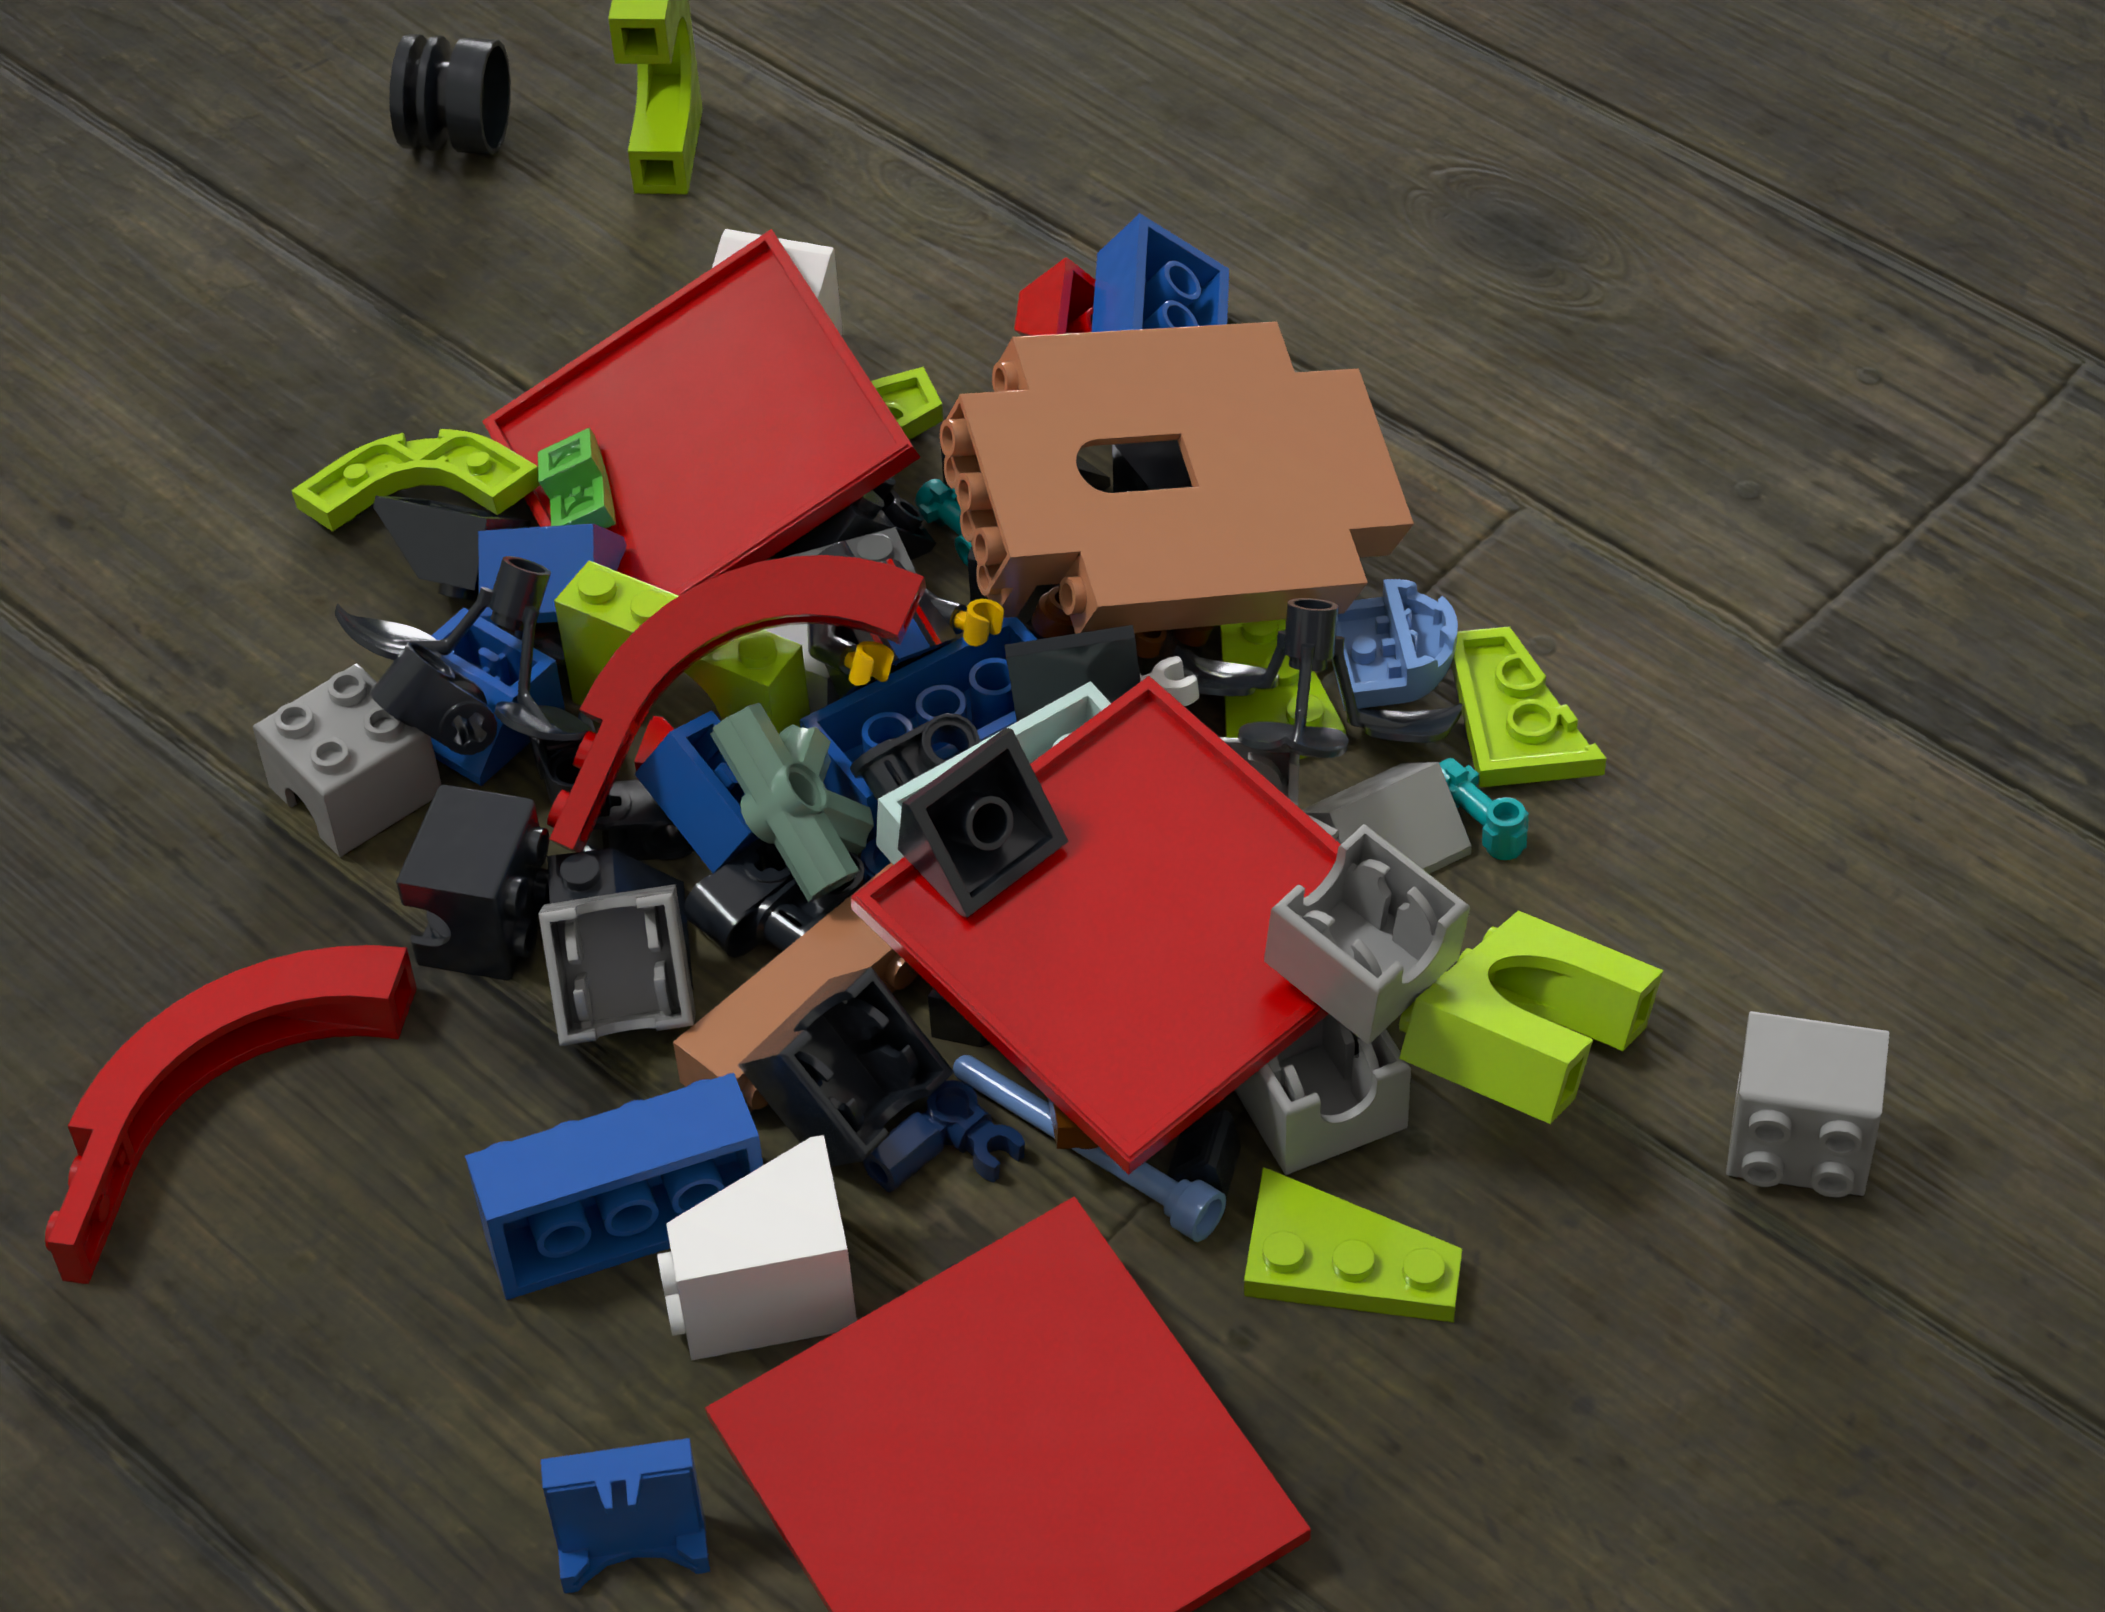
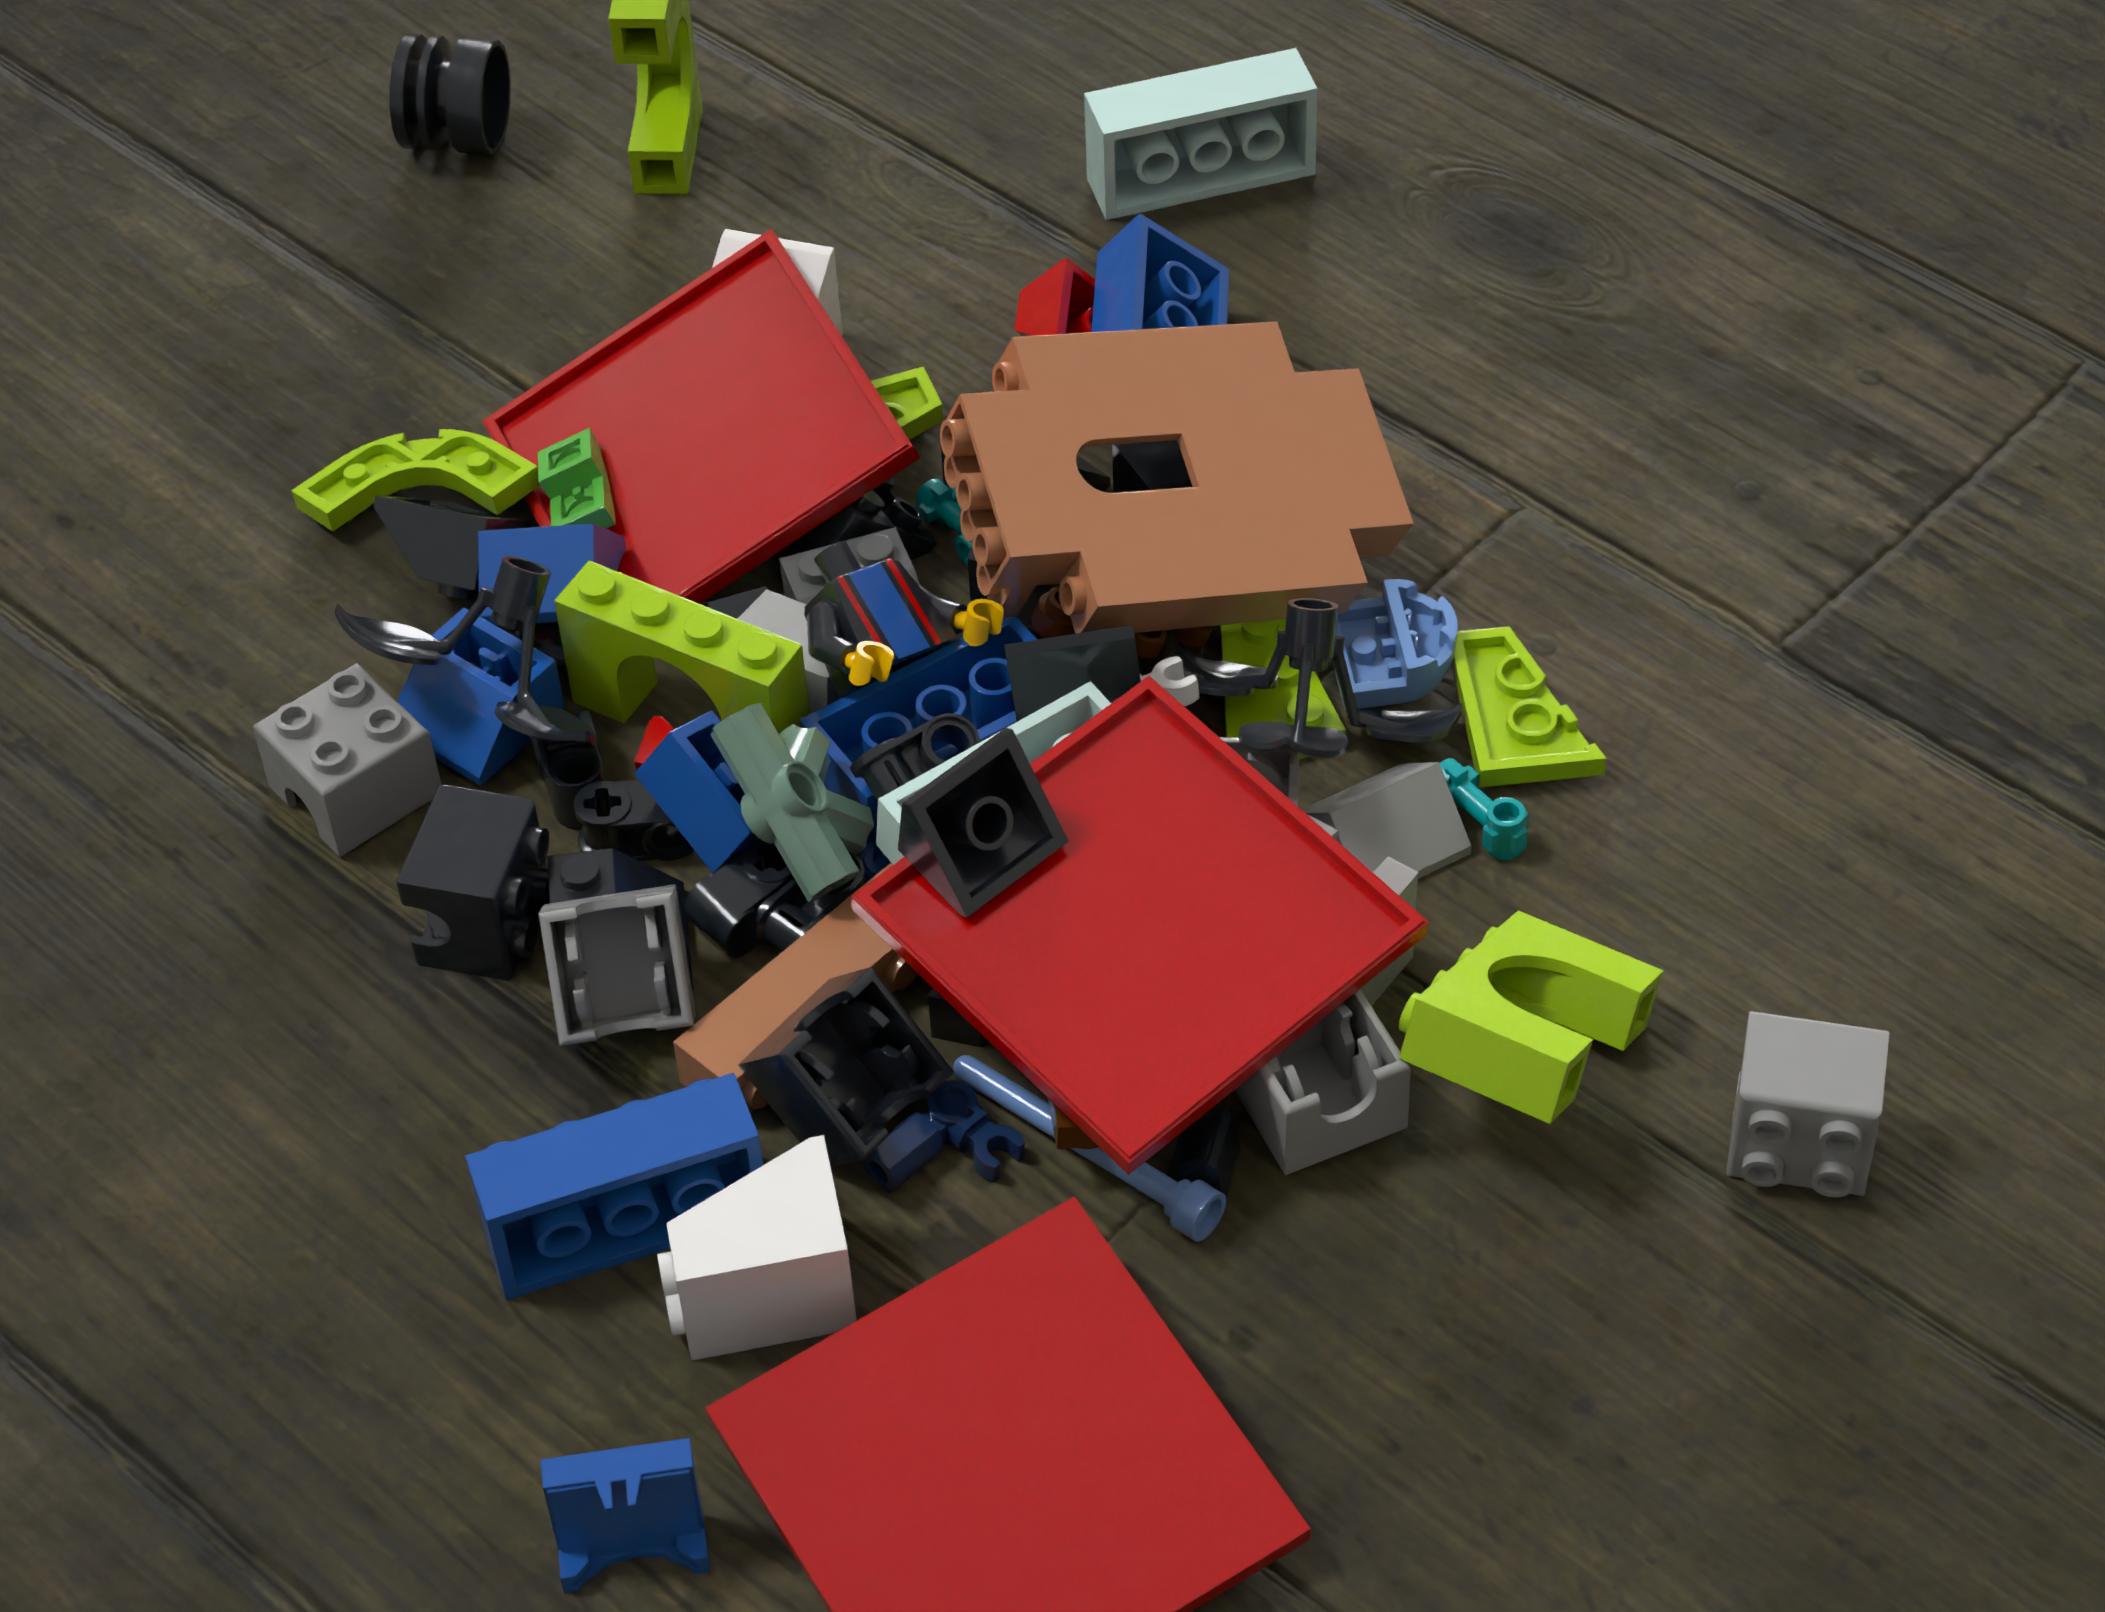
(193, 1042): red arch -> none
(436, 700): black piece -> none
(709, 615): red arch -> none
(1201, 133): none -> light aqua brick
(1345, 1256): lime wing -> none
(1367, 935): light grey piece -> none

